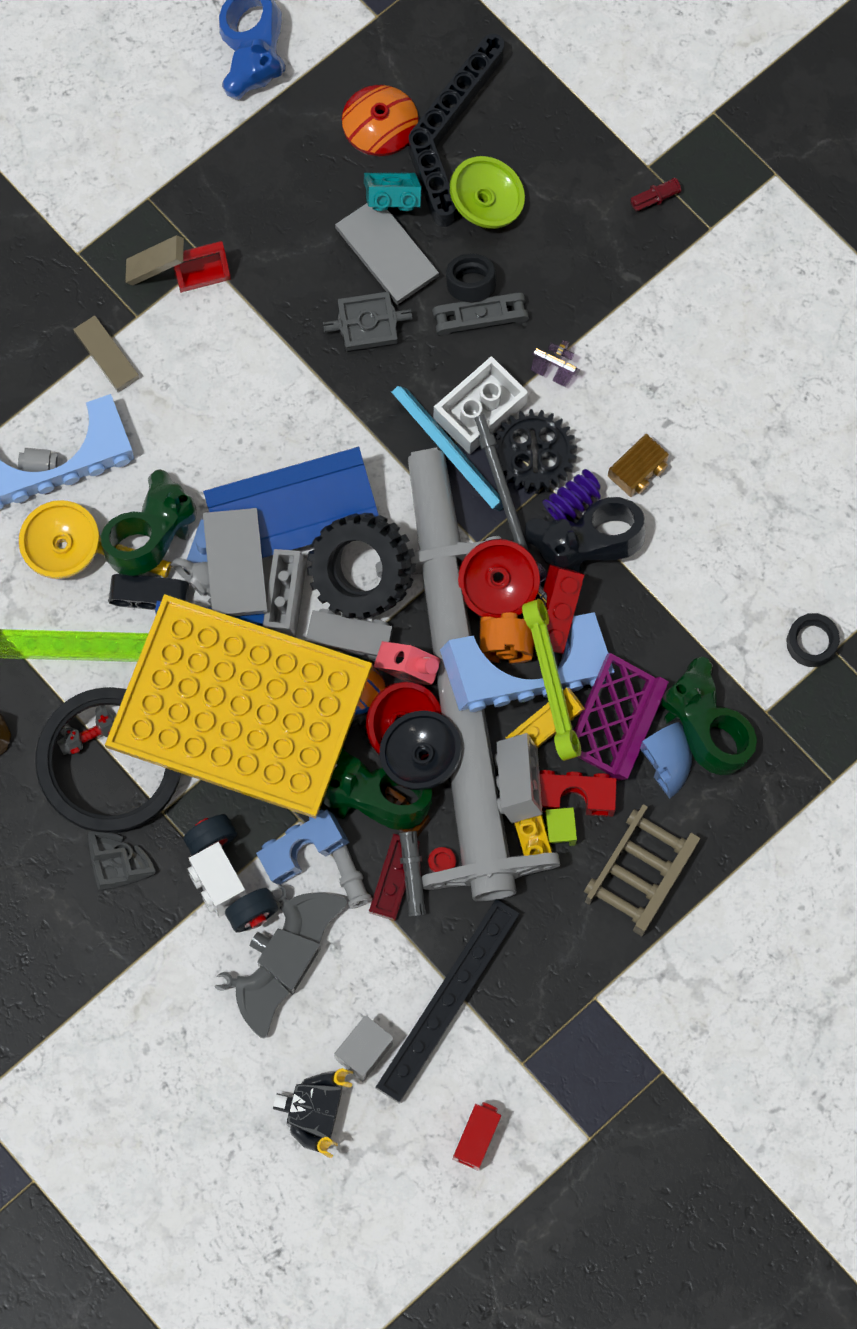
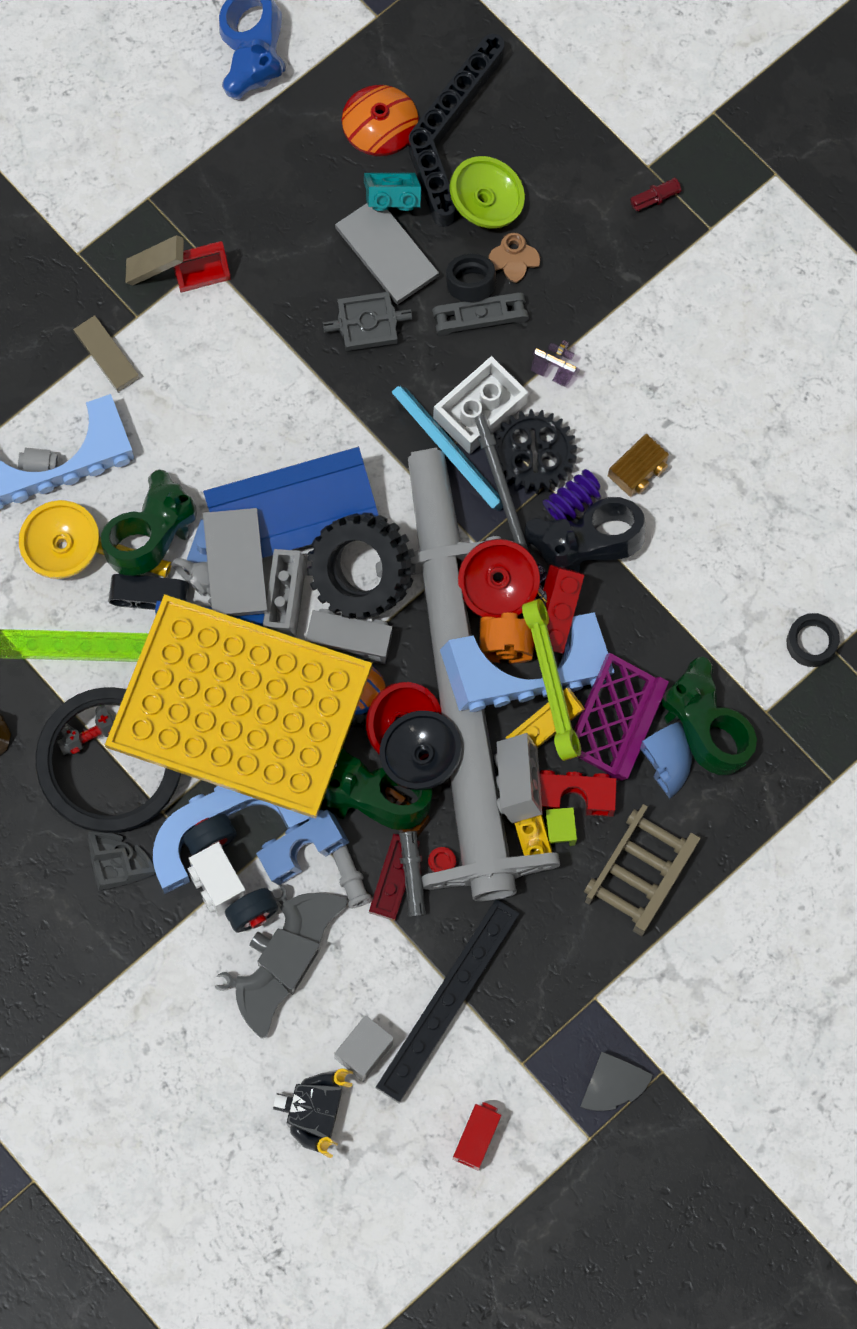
(170, 836): none -> light blue arch
(416, 666): coral torso -> none
(514, 261): none -> medium nougat plate
(614, 1084): none -> dark grey brick

